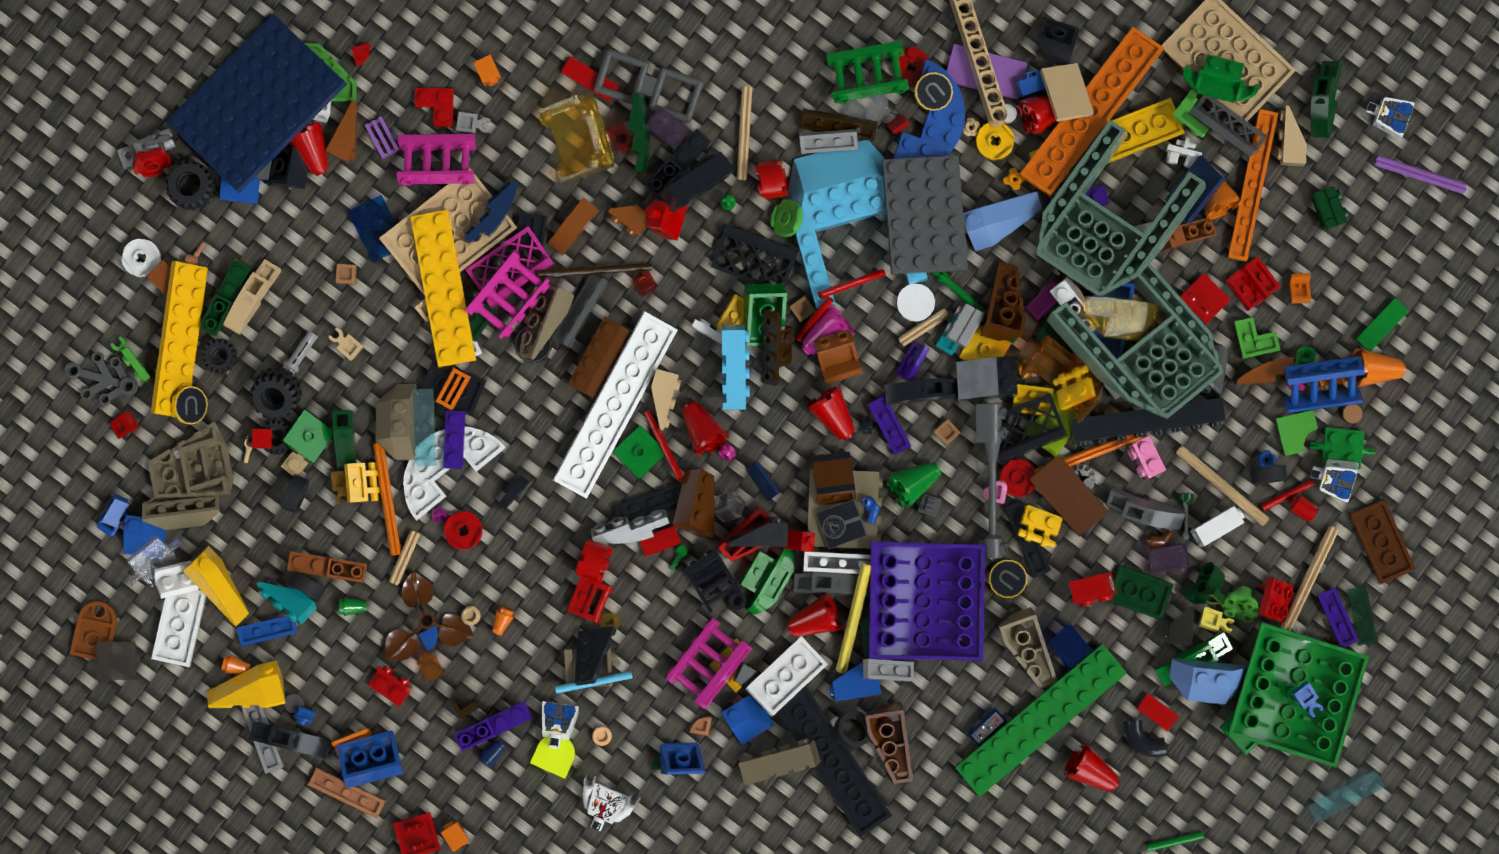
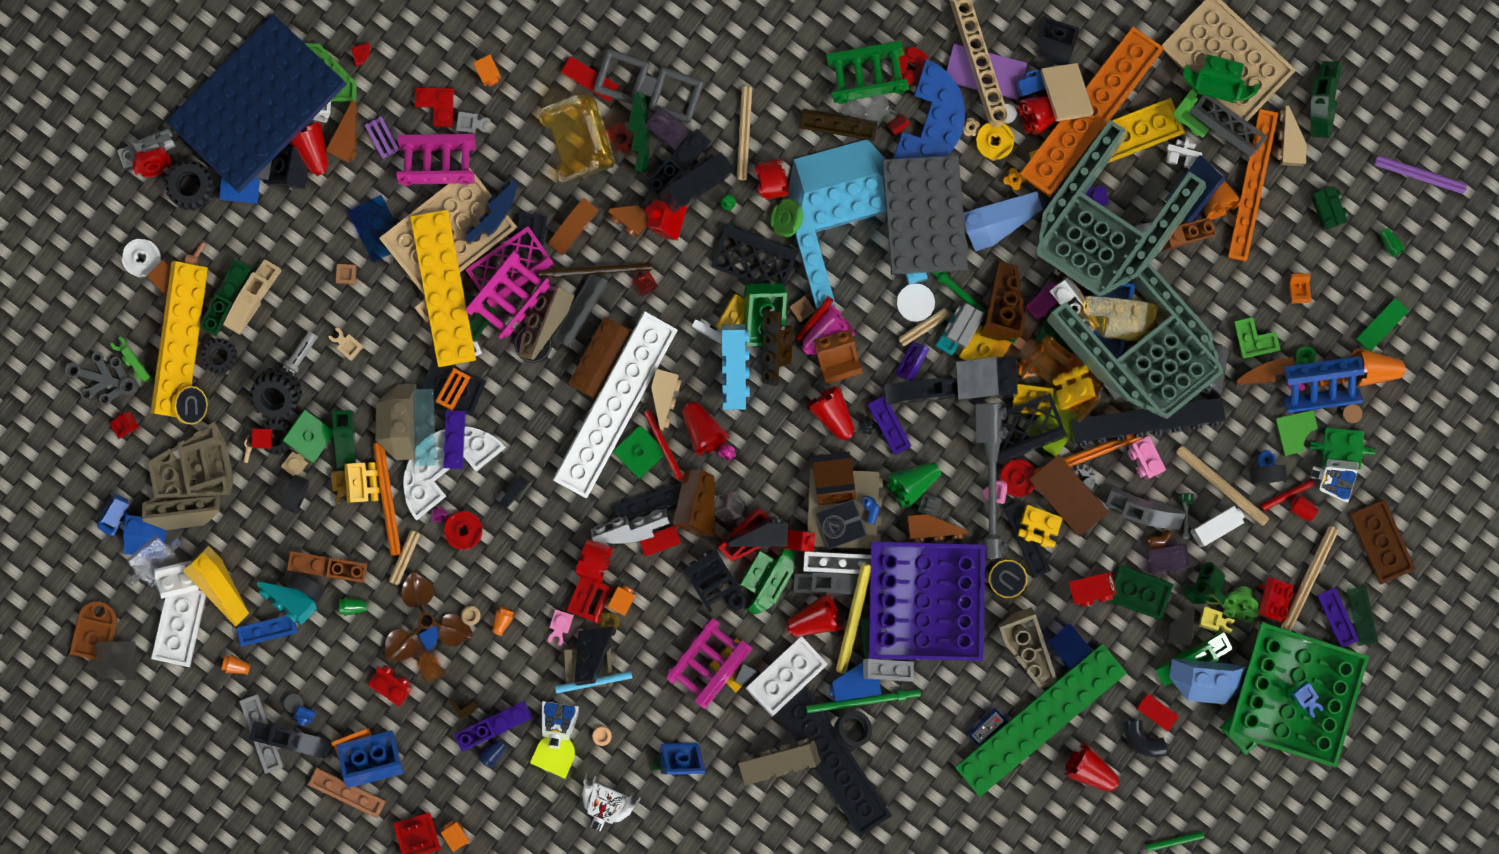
(256, 686): yellow wedge -> none
(560, 623): none -> bright pink plate
(622, 600): none -> orange brick
(681, 551): green hand -> none
(701, 726): nougat tile -> none
(747, 719): blue slope -> none
(763, 481): dark blue slope -> none
(828, 141): light grey plate -> none
(852, 283): red bar -> none
(889, 735): reddish brown wedge -> none
(900, 695): none -> green bar
(928, 526): none -> dark orange slope
(933, 91): black tile -> none
(947, 432): medium nougat tile -> none
(1205, 298): red bracket -> none
(1253, 283): red slope -> none
(1346, 796): clear light blue tile -> none
(1391, 115): torso -> none
(1392, 243): none -> green cone

